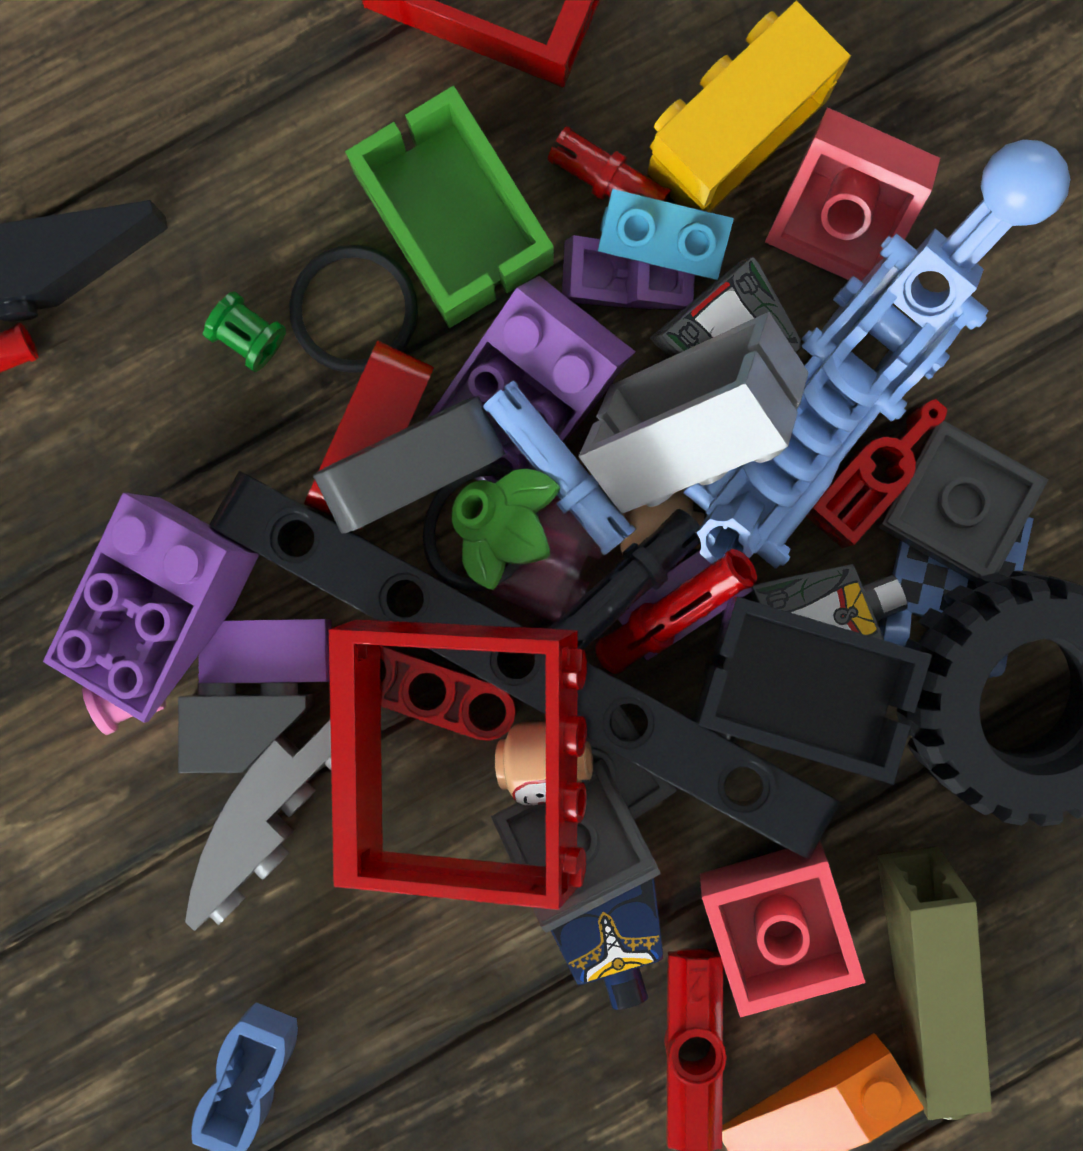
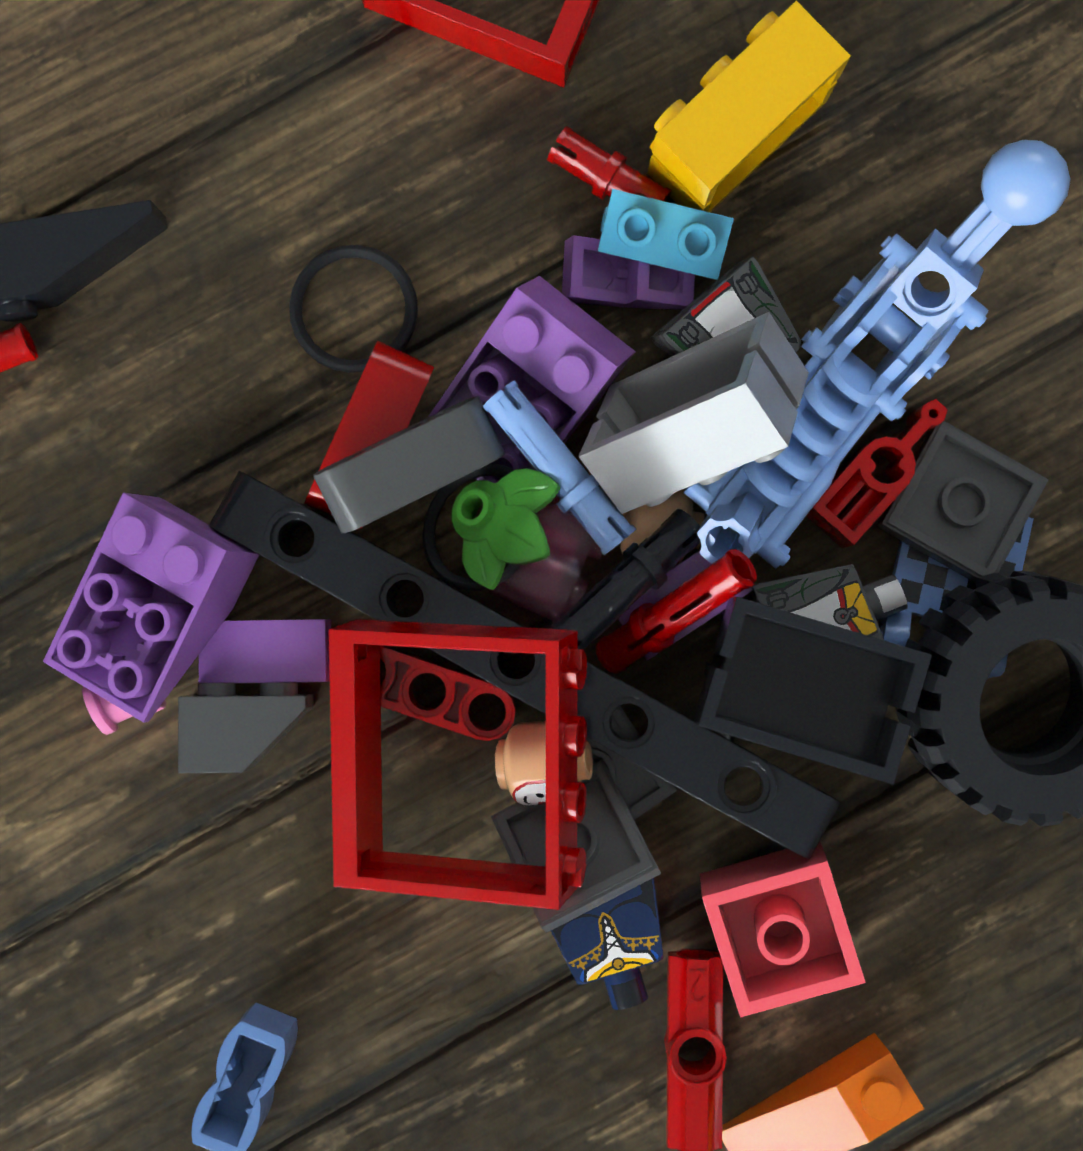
(244, 331): green bush -> none
(249, 829): light grey slope -> none
(452, 207): bright green piece -> none
(852, 196): coral slope -> none
(937, 981): olive slope -> none

